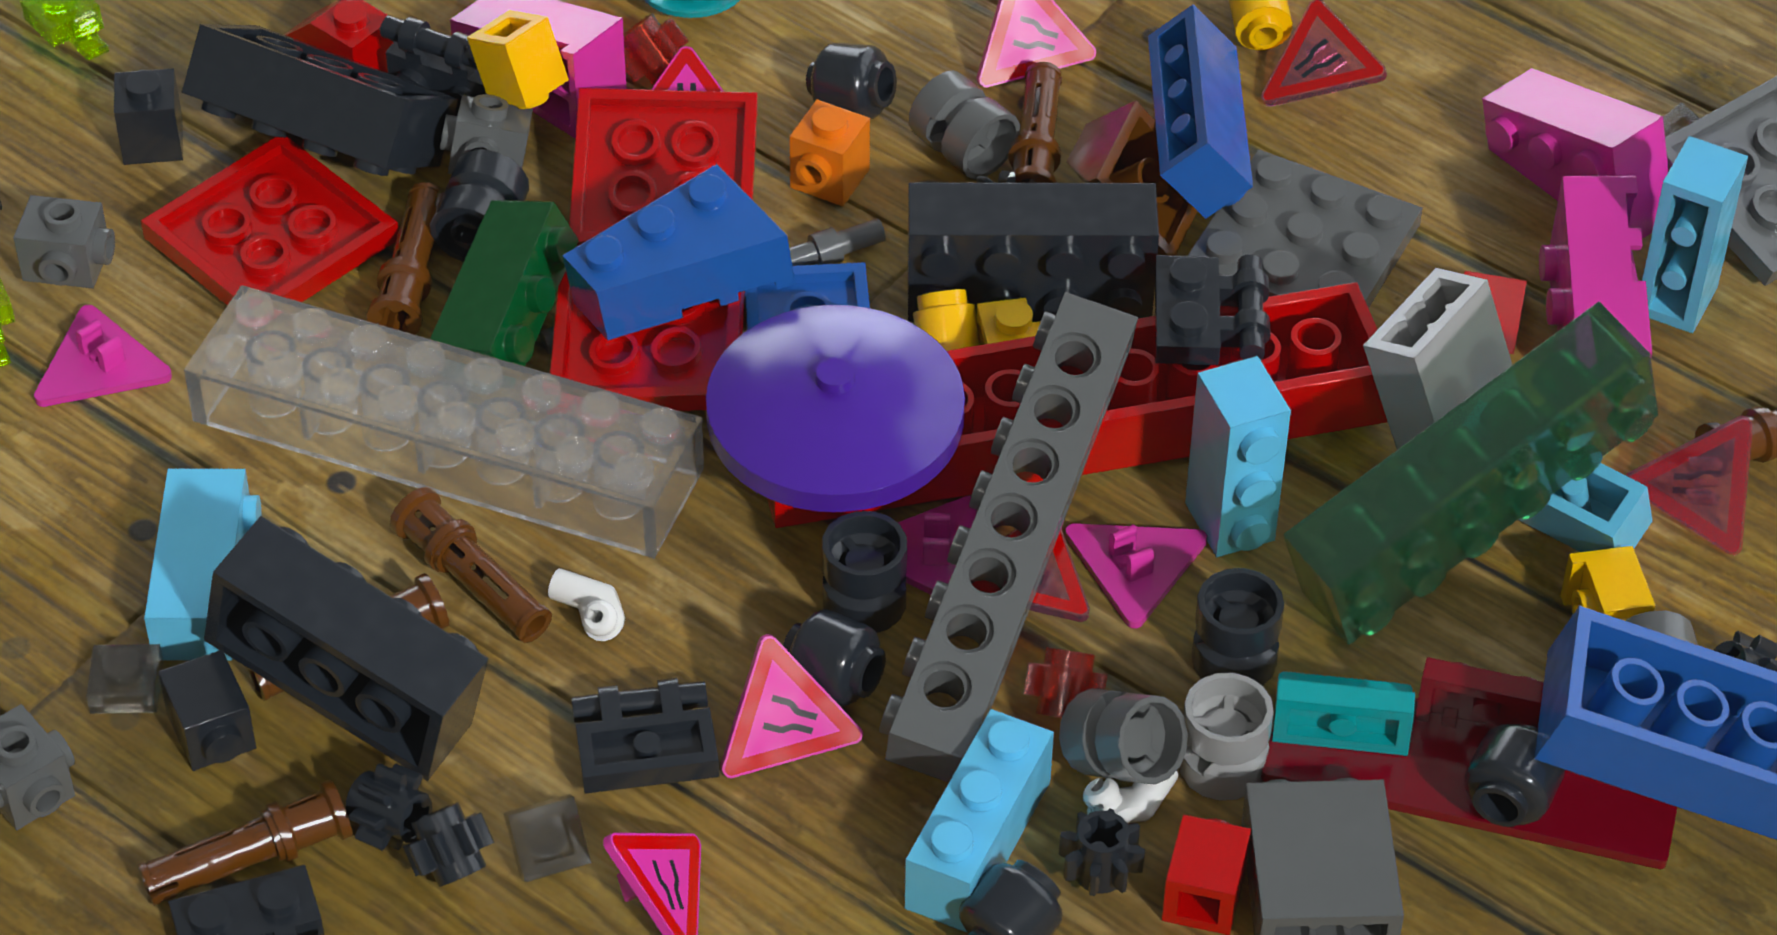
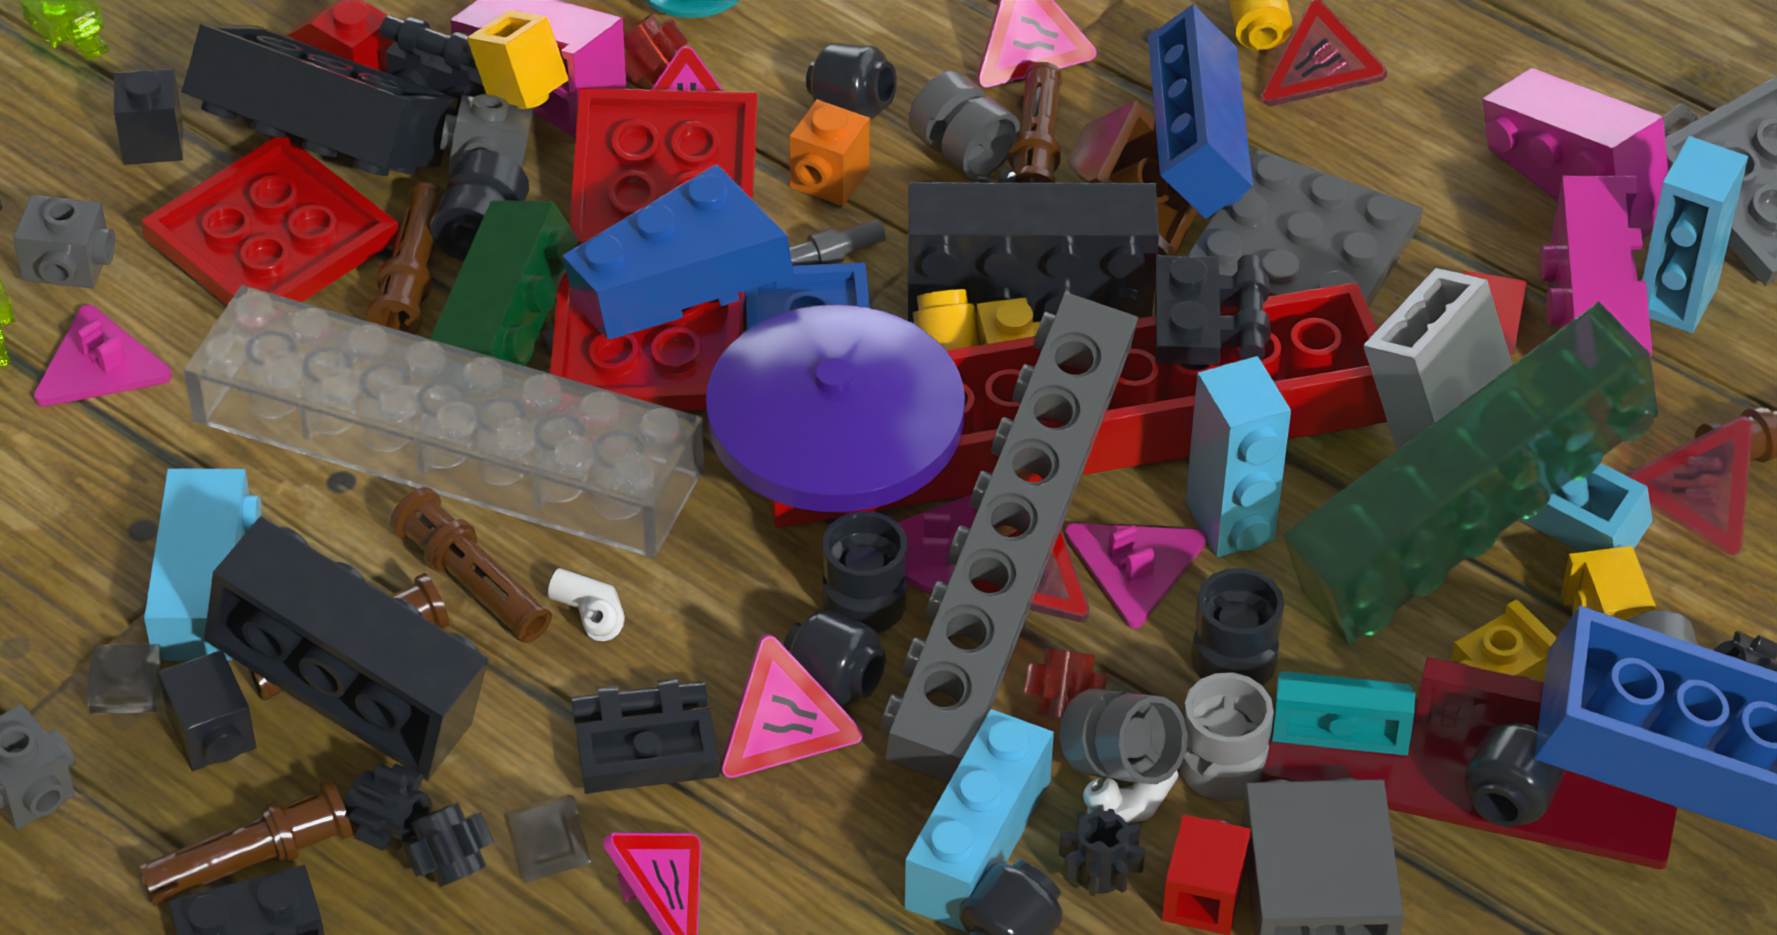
(1508, 645): none -> yellow brick

